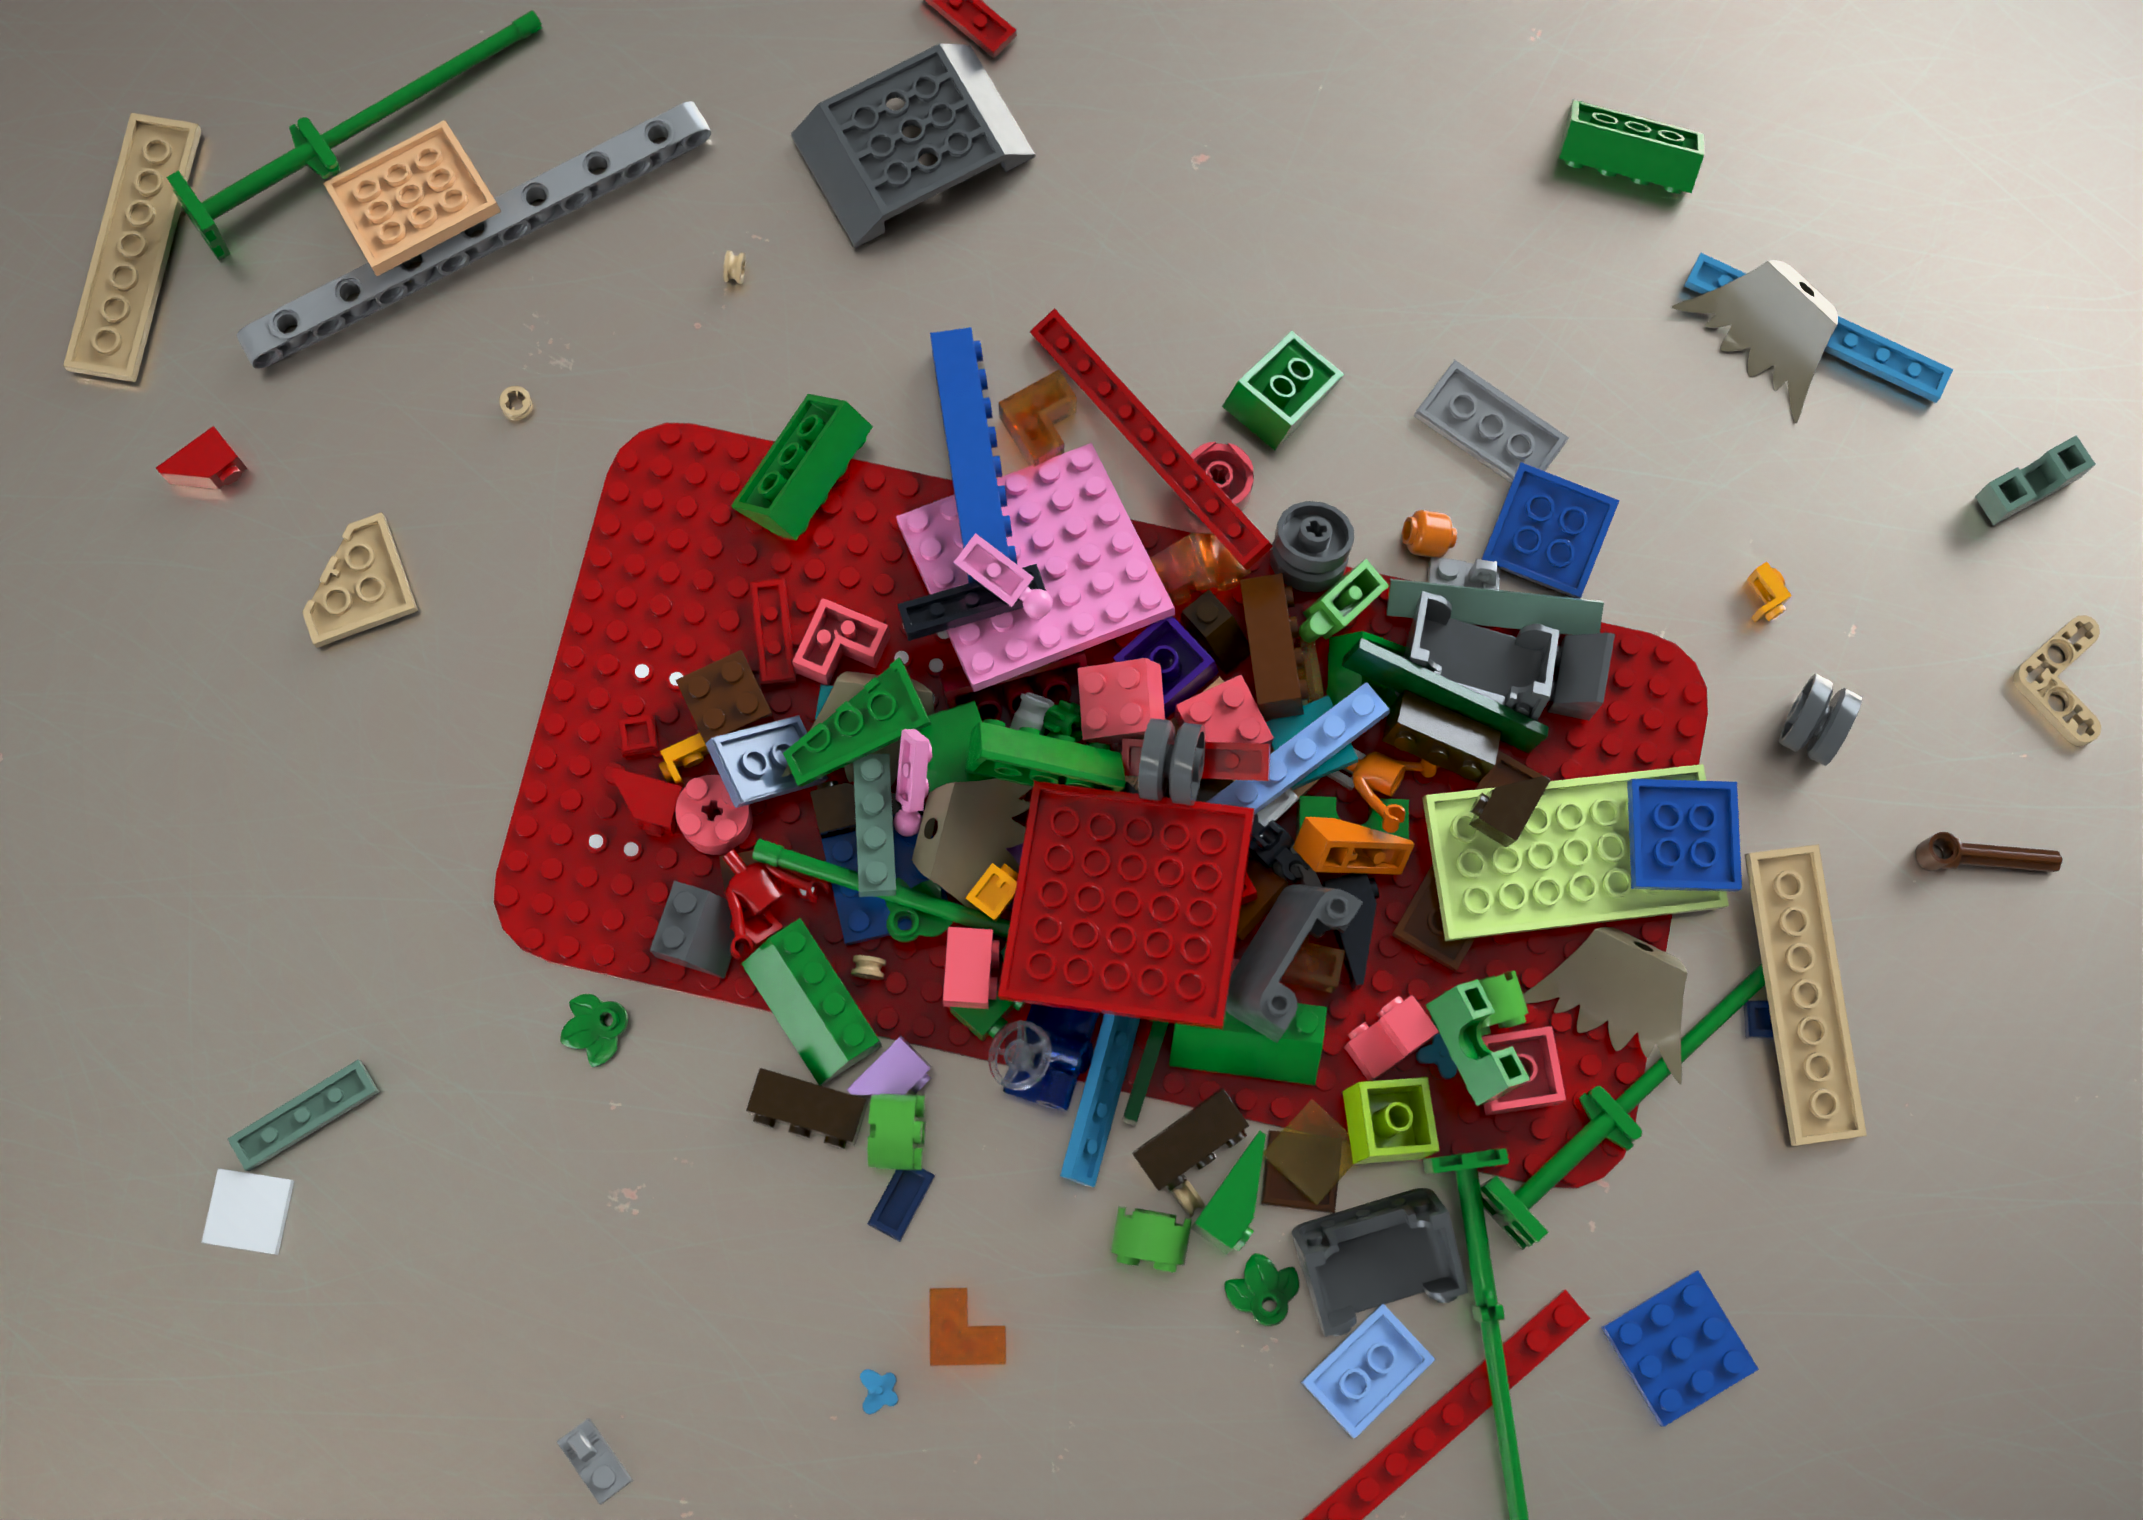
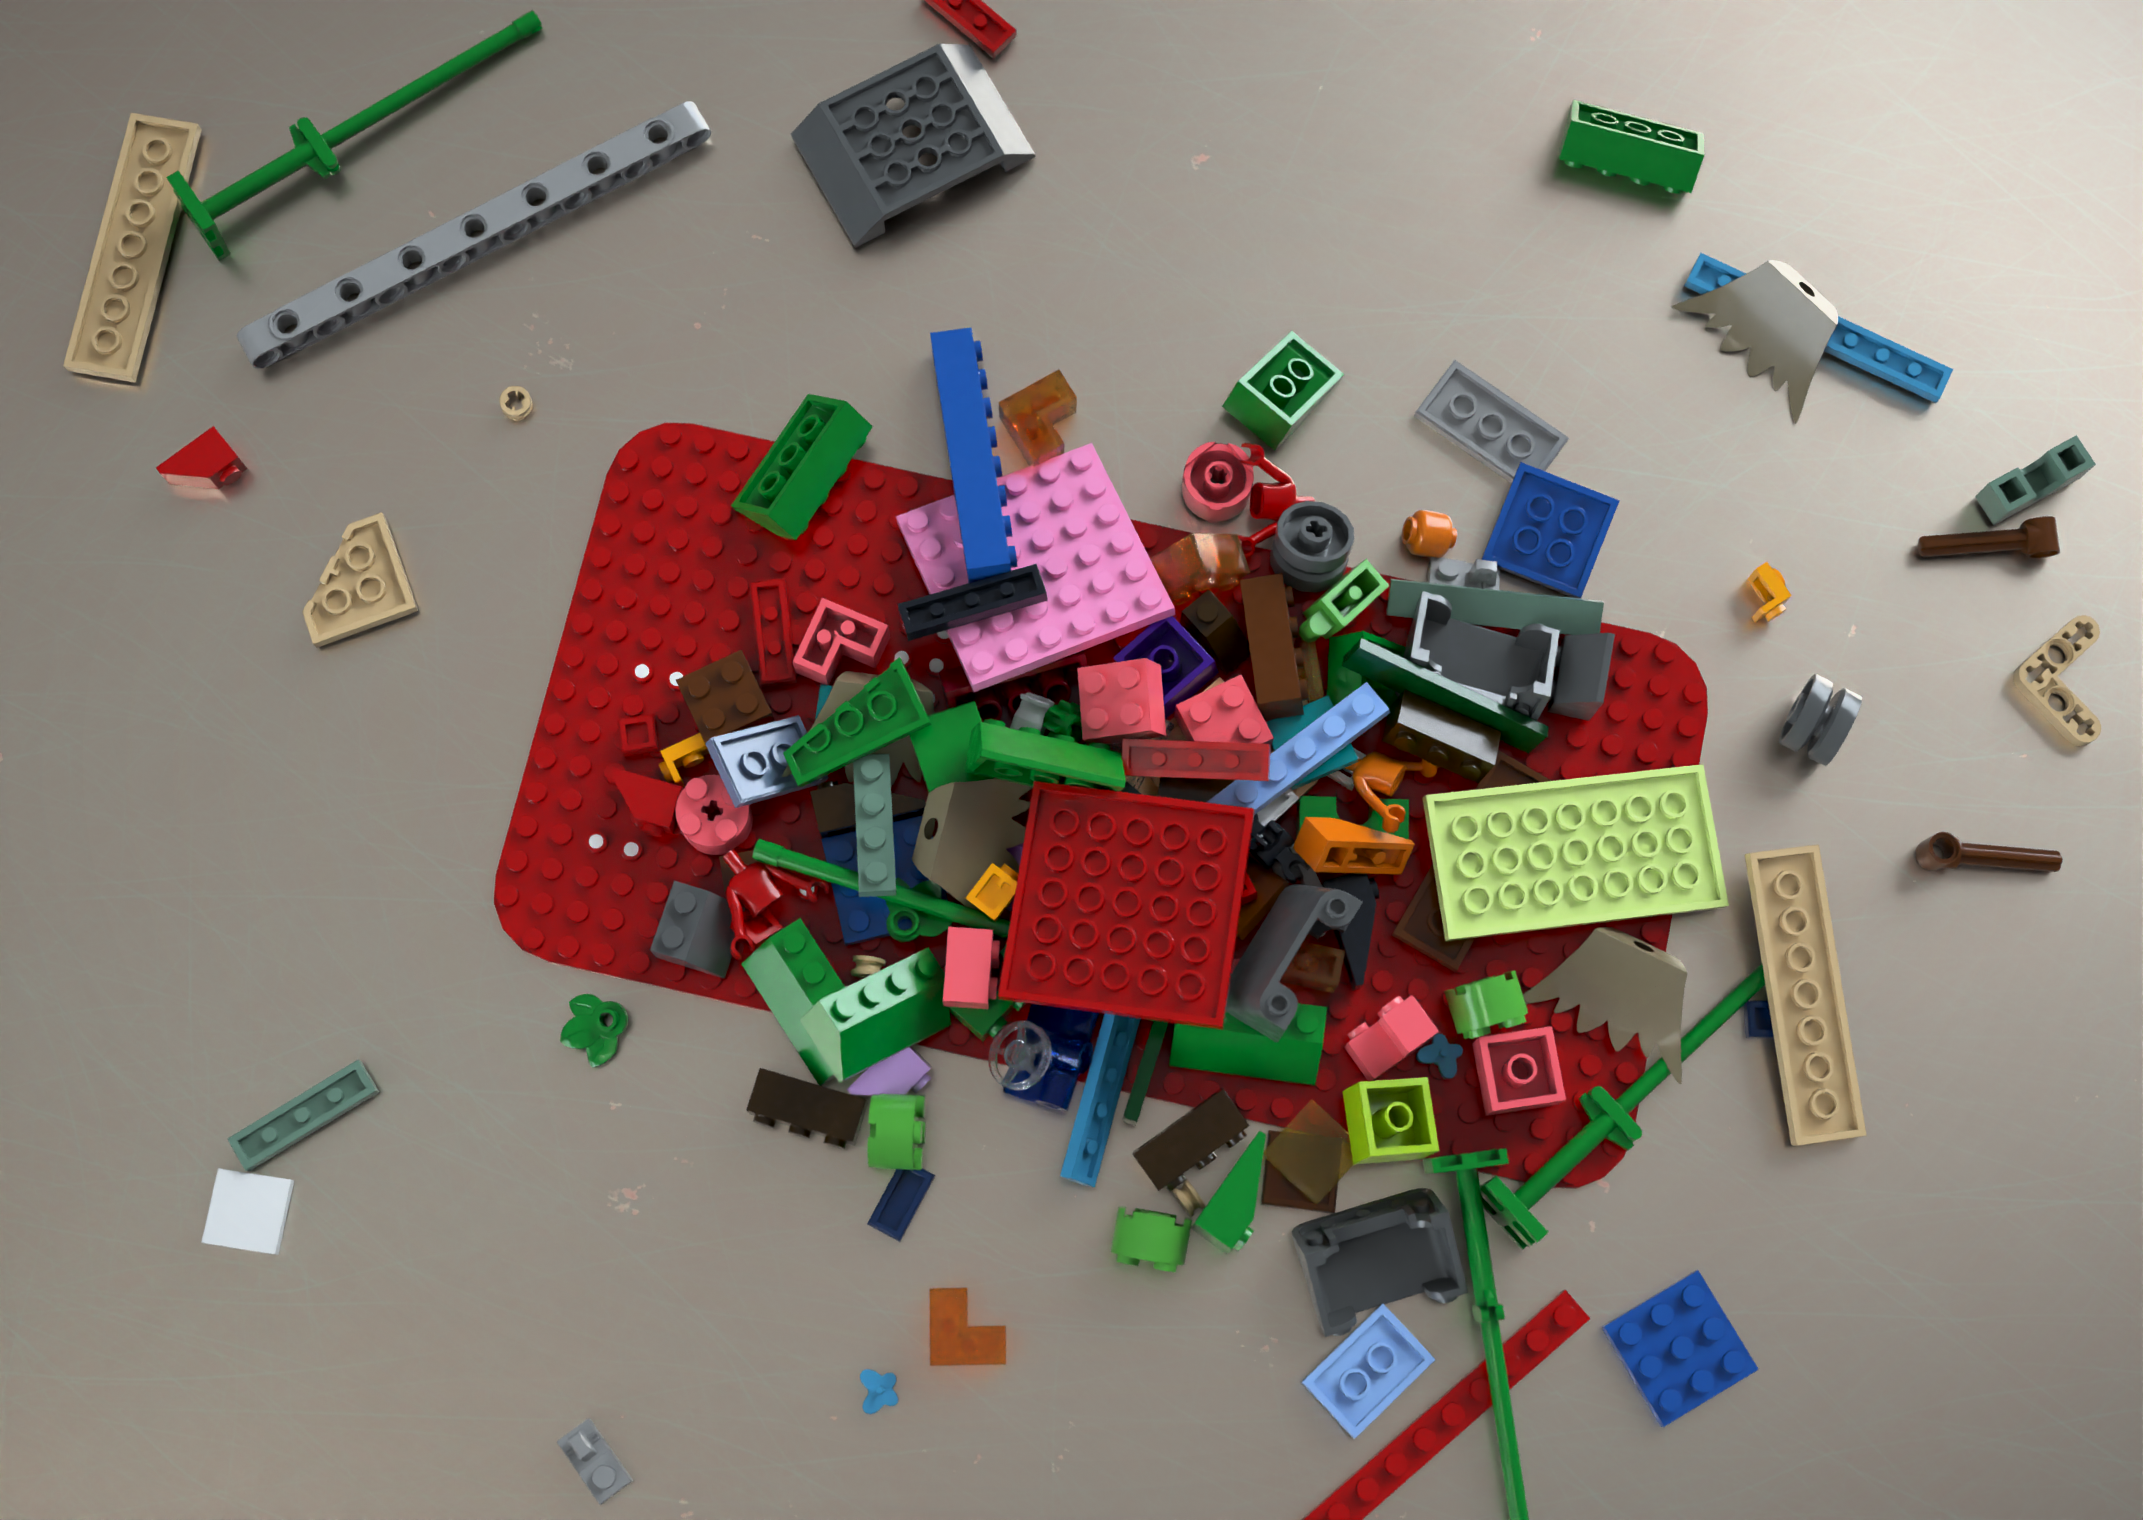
(411, 197): light nougat plate -> none
(734, 267): tan bush -> none
(879, 1015): none -> green slope
(912, 781): bright pink plate -> none
(1002, 577): bright pink plate -> none
(1151, 440): red plate -> none
(1171, 761): dark grey wheel -> none
(1261, 1285): green plate -> none
(1268, 499): none -> red piece
(1459, 1019): green arch -> none
(1507, 809): dark brown slope -> none
(1684, 835): blue plate -> none
(2035, 538): none -> reddish brown axle

